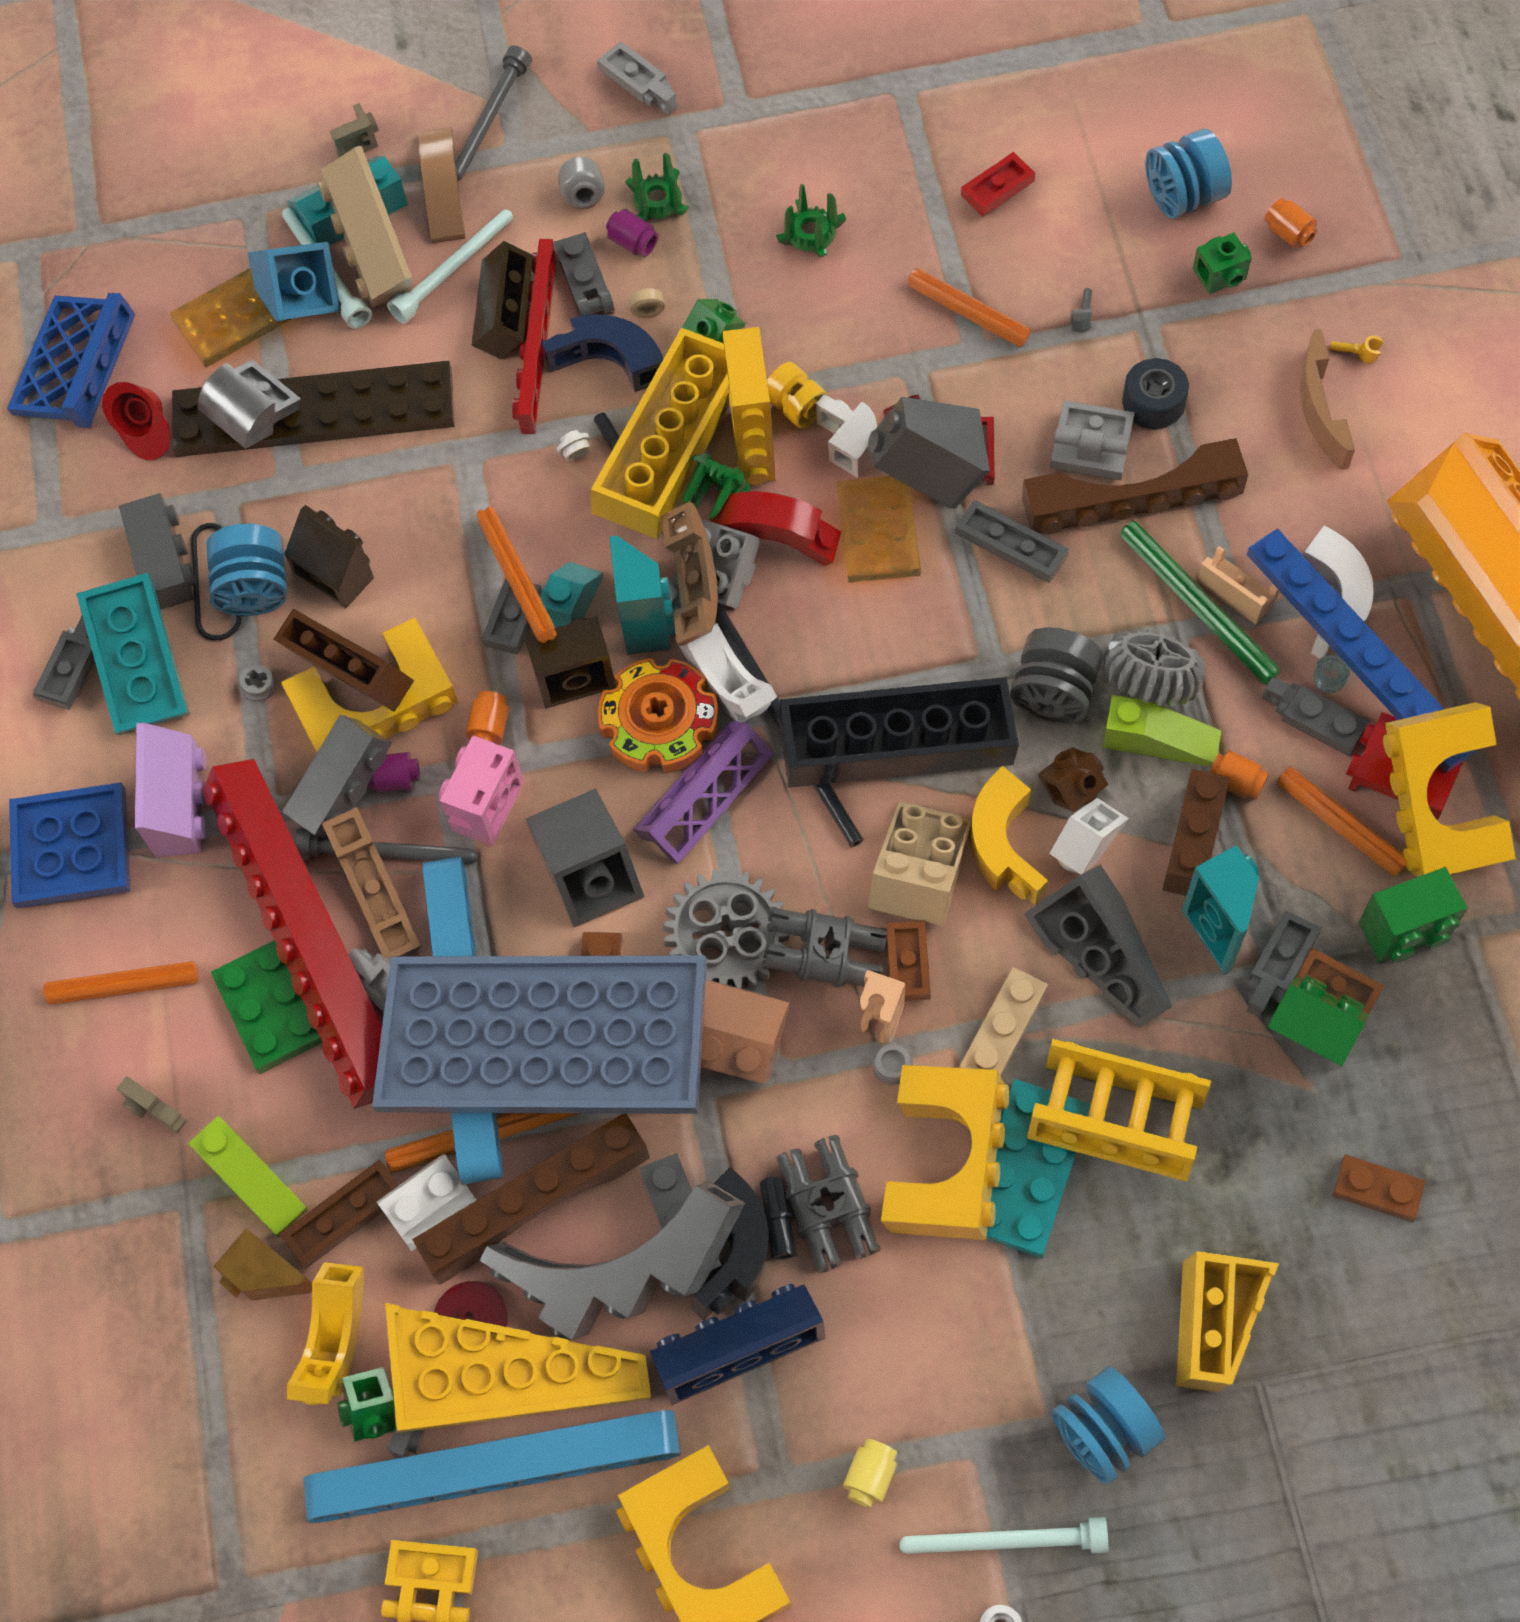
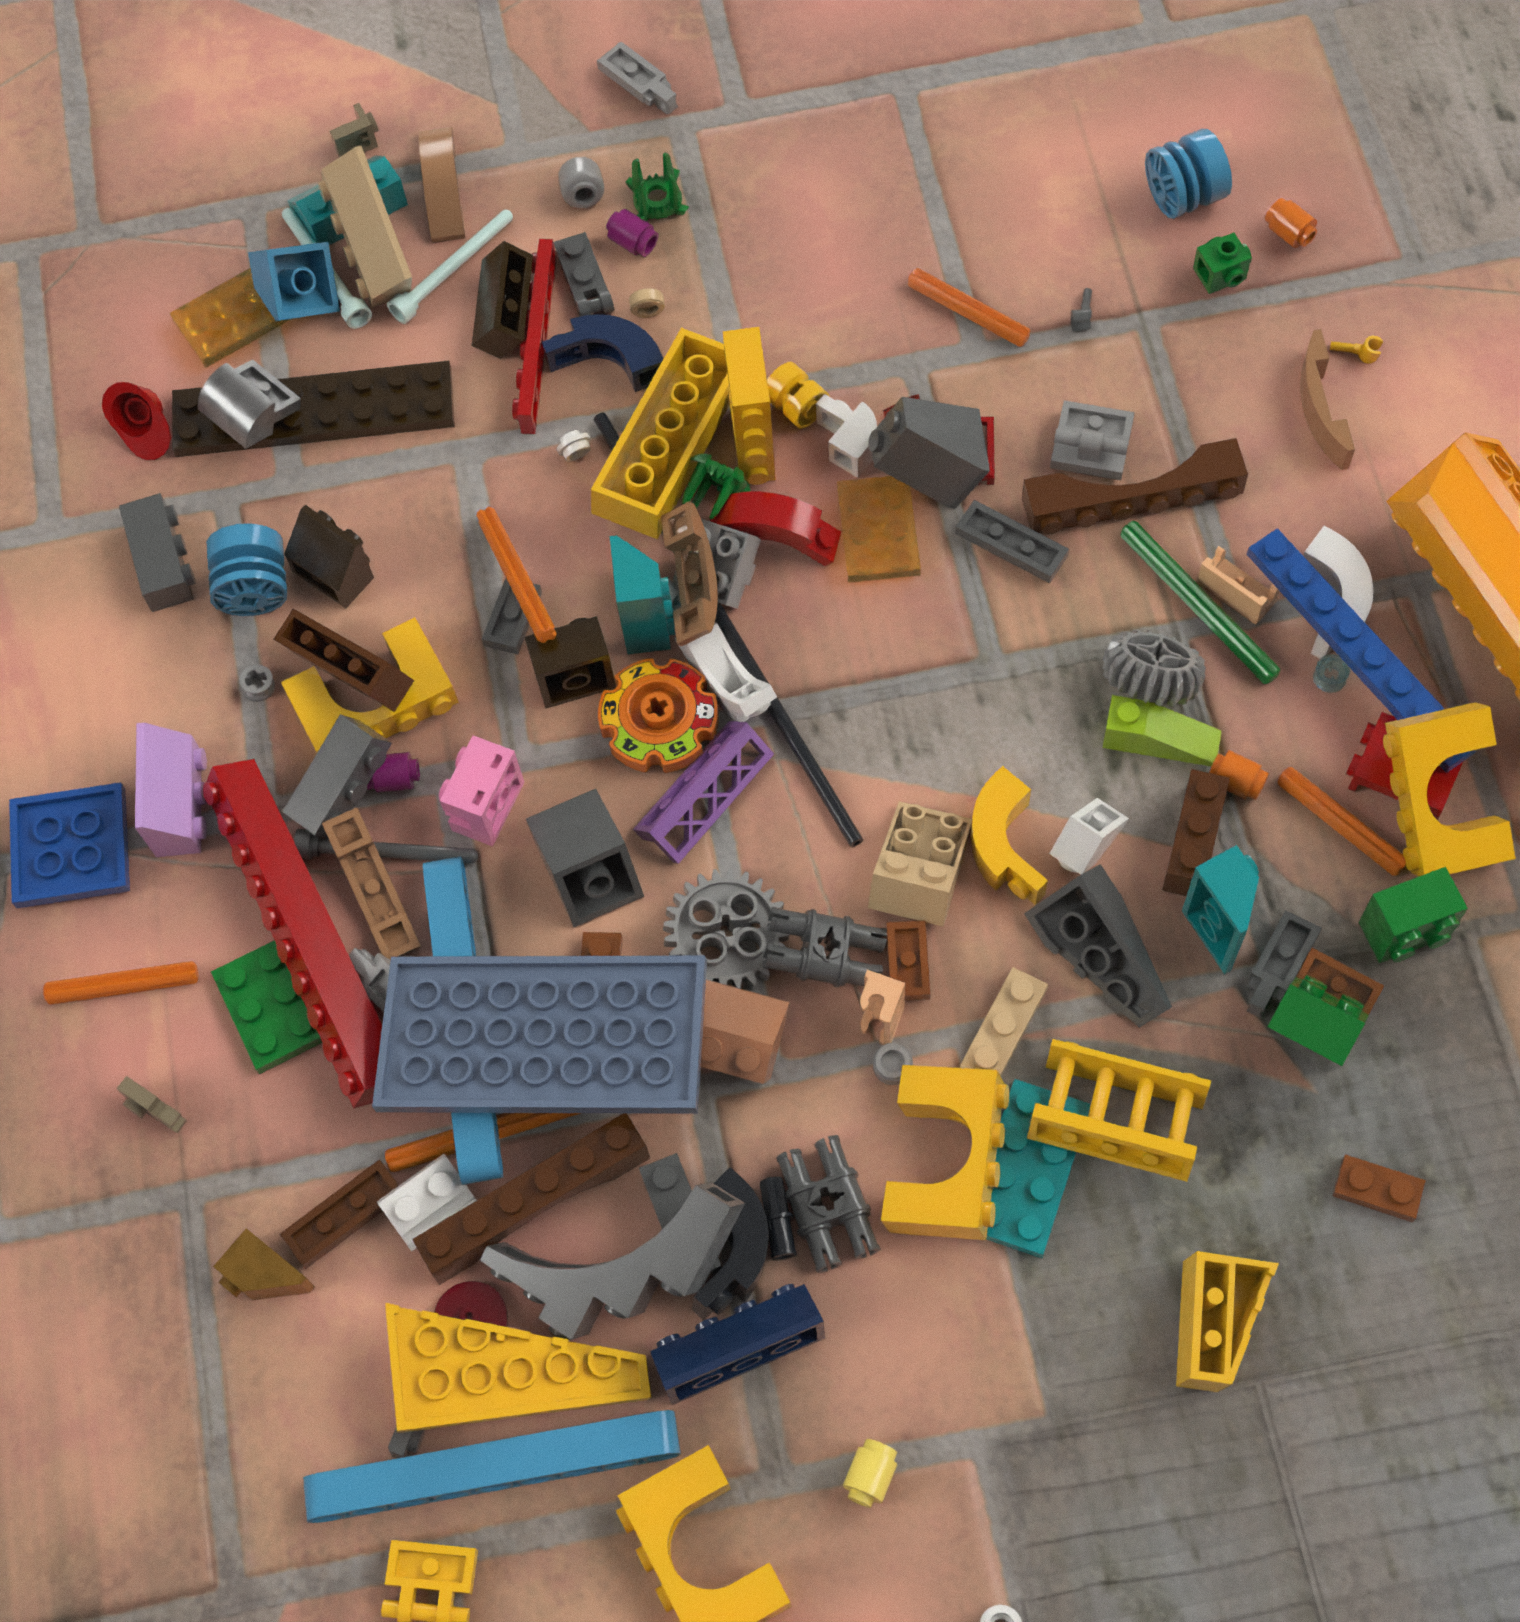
(66, 668): dark grey hinge -> none
(94, 361): blue fence -> none
(132, 653): teal plate -> none
(196, 589): black piece -> none
(248, 1176): lime slope -> none
(332, 1334): yellow arch -> none
(367, 1405): green brick -> none
(488, 717): orange brick -> none
(515, 63): dark grey piece -> none
(570, 592): teal slope -> none
(712, 317): green brick -> none
(825, 225): green piece -> none
(897, 732): black brick -> none
(998, 184): red plate -> none
(1056, 675): dark grey wheel -> none
(1073, 778): reddish brown brick -> none
(1089, 1535): light aqua piece -> none
(1101, 1430): dark azure wheel -> none
(1155, 392): black wheel -> none
(1316, 715): dark grey hinge -> none

